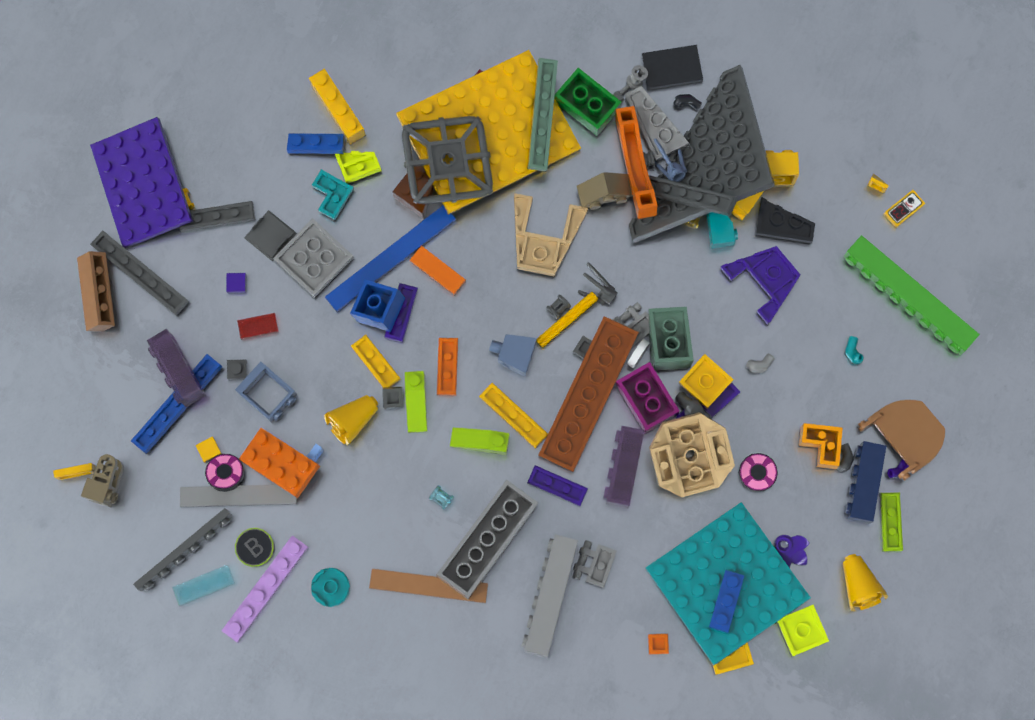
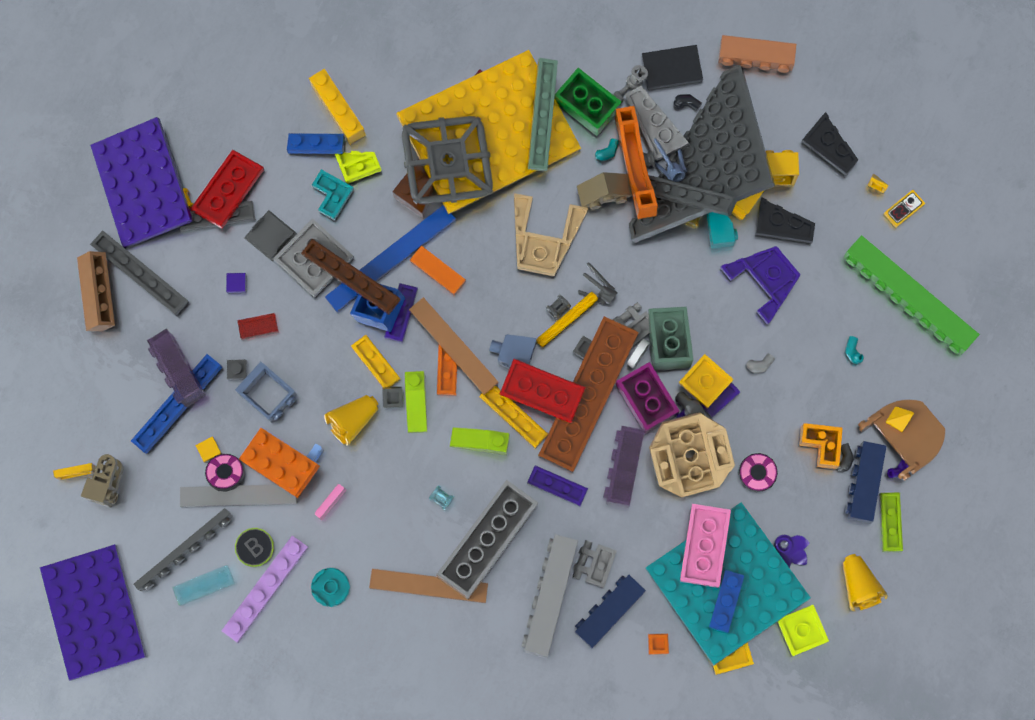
(92, 612): none -> dark purple plate
(227, 189): none -> red tile
(330, 501): none -> bright pink tile
(350, 276): none -> reddish brown tile
(453, 346): none -> medium nougat tile
(542, 390): none -> red tile
(609, 152): none -> teal arm
(609, 612): none -> dark blue brick
(705, 545): none -> bright pink plate
(757, 53): none -> nougat brick
(829, 144): none -> black wing
(899, 418): none -> yellow slope

